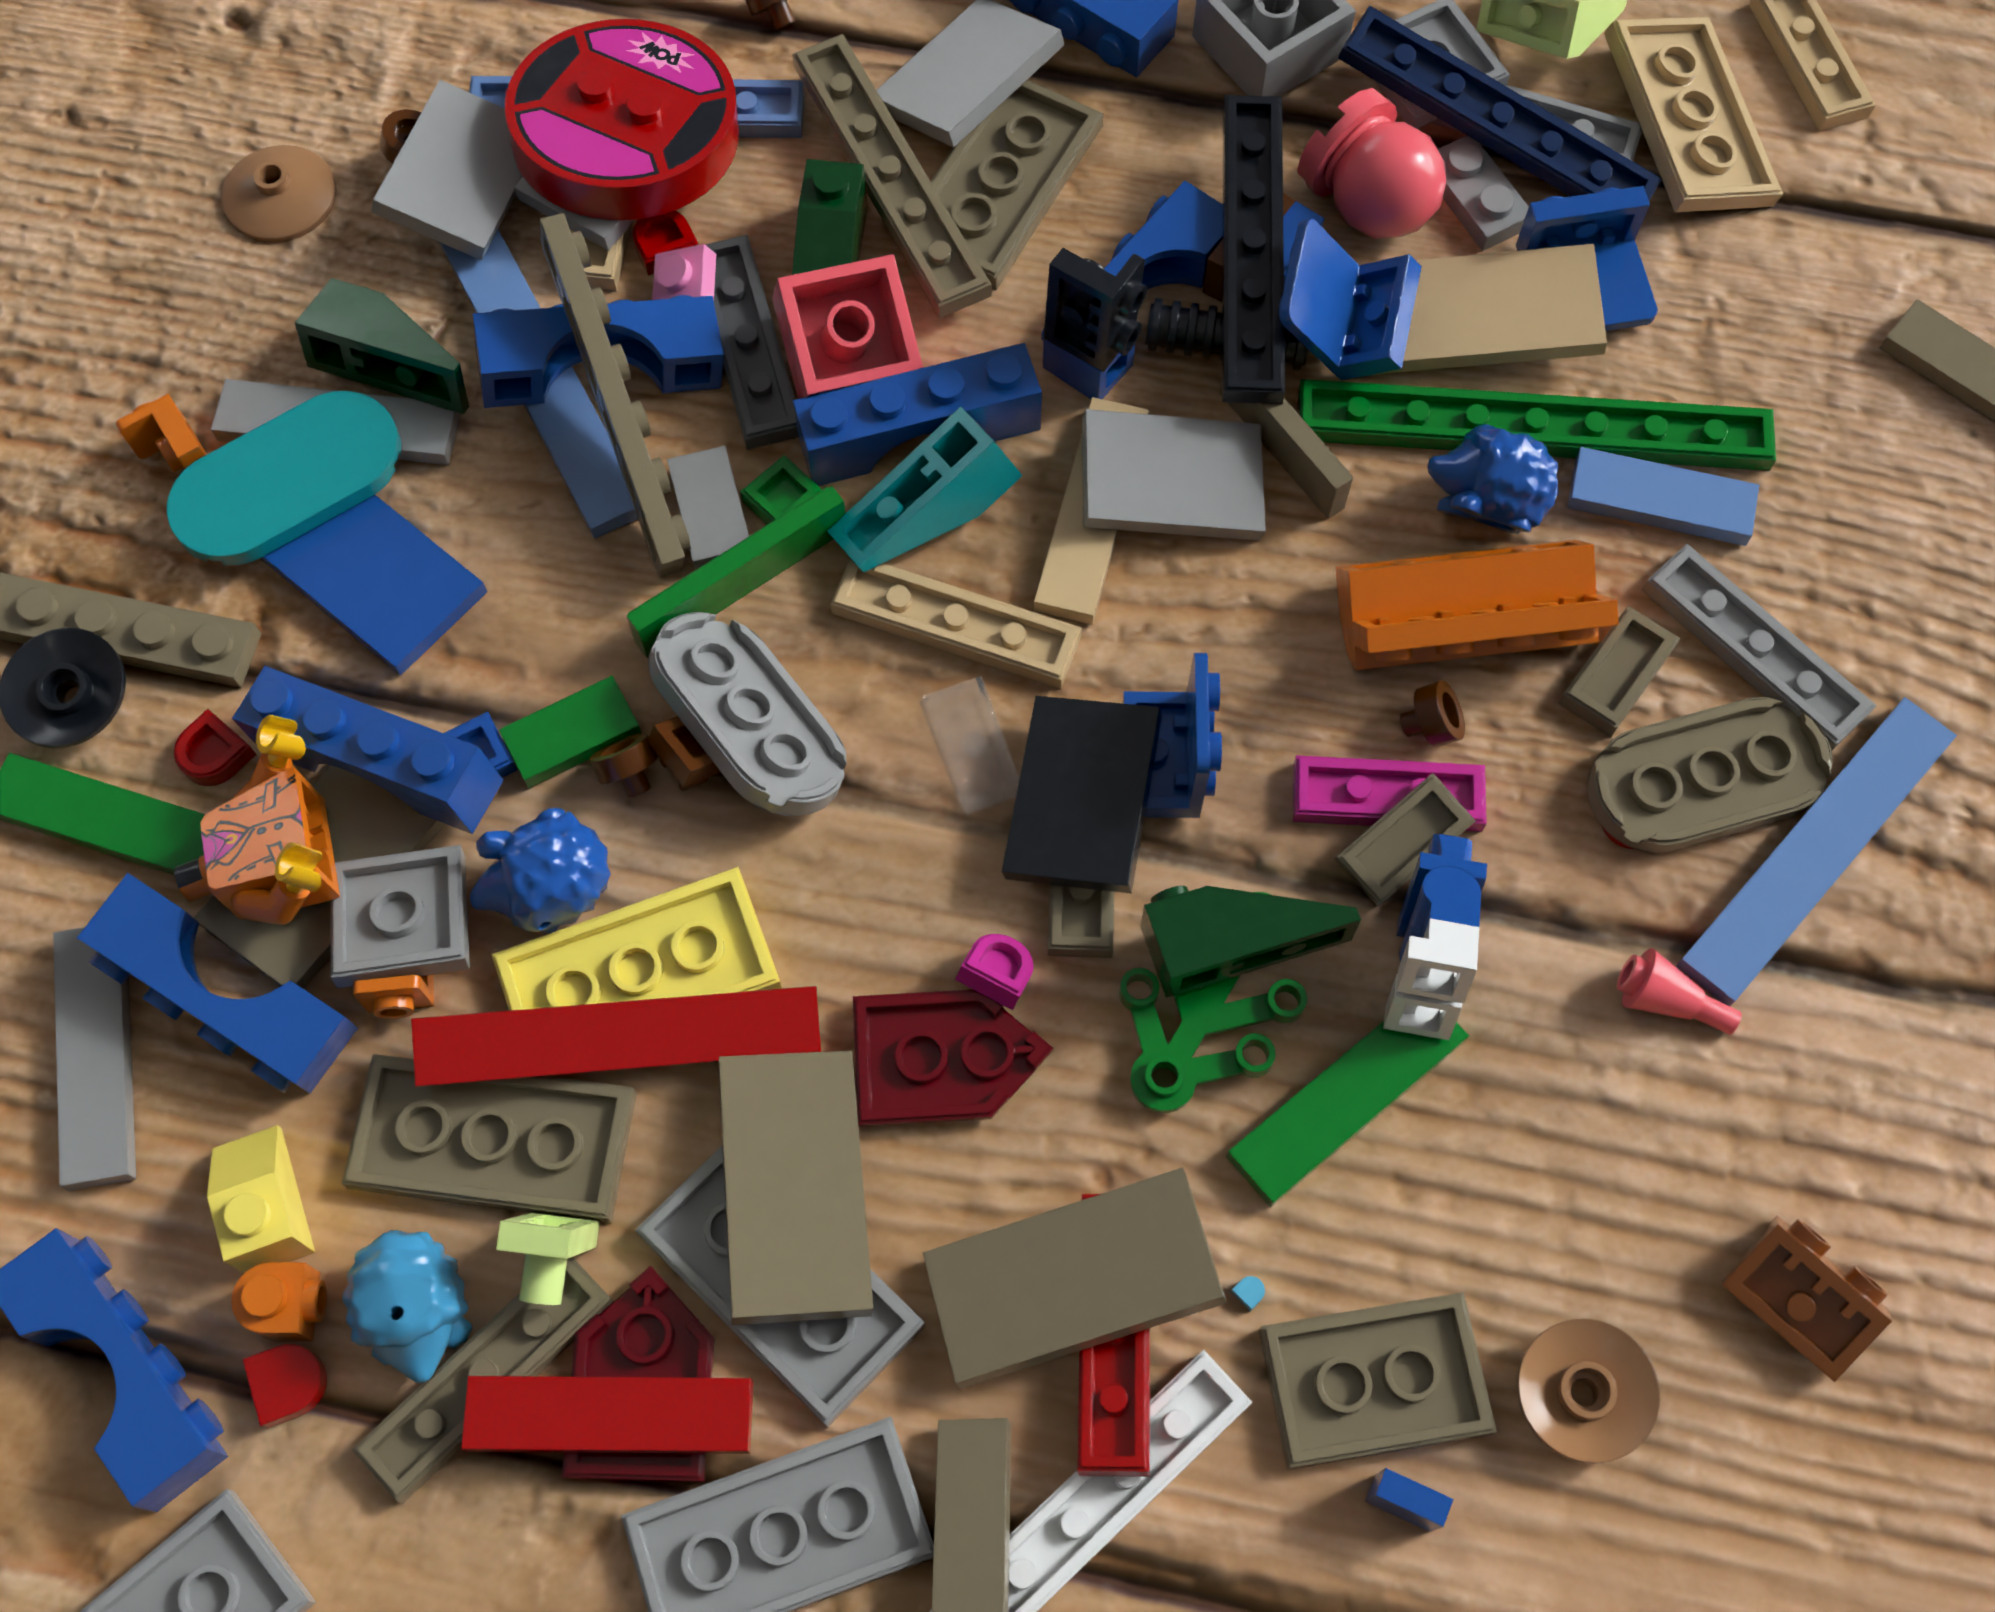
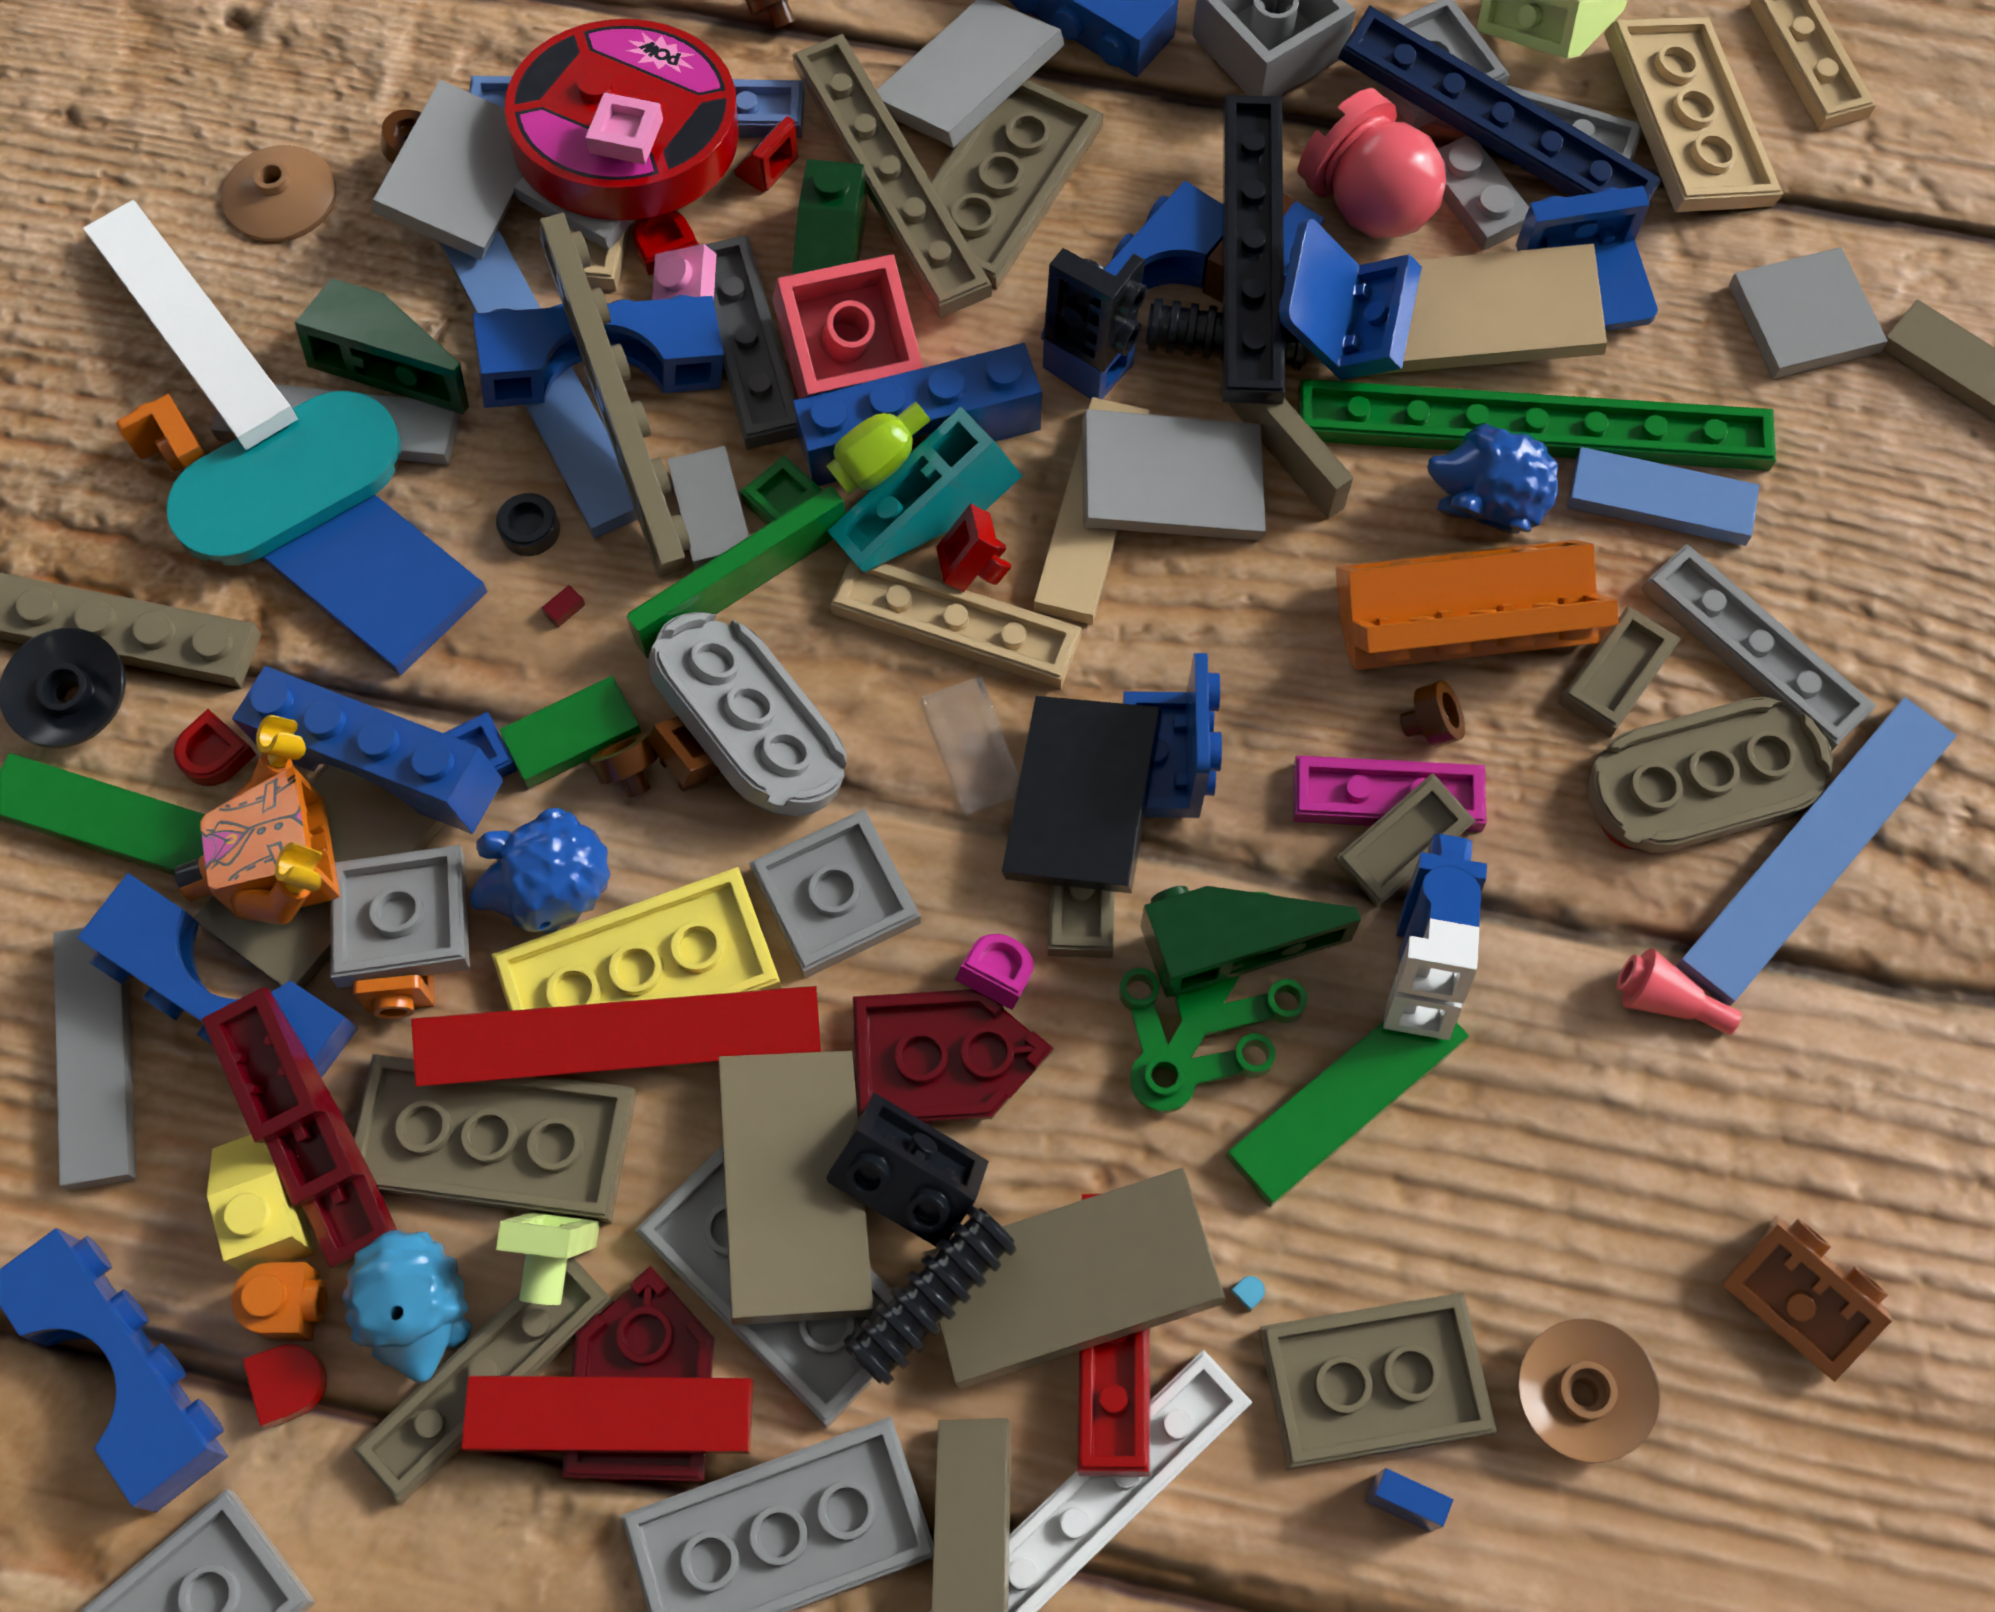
(191, 325): none -> white tile
(300, 1124): none -> dark red slope
(528, 524): none -> black tile
(563, 606): none -> dark red piece
(624, 128): none -> bright pink plate
(770, 157): none -> red slope
(835, 893): none -> light grey tile
(876, 448): none -> lime plant
(908, 1171): none -> black bracket
(930, 1295): none -> black piece
(971, 551): none -> red tile
(1807, 313): none -> light grey tile

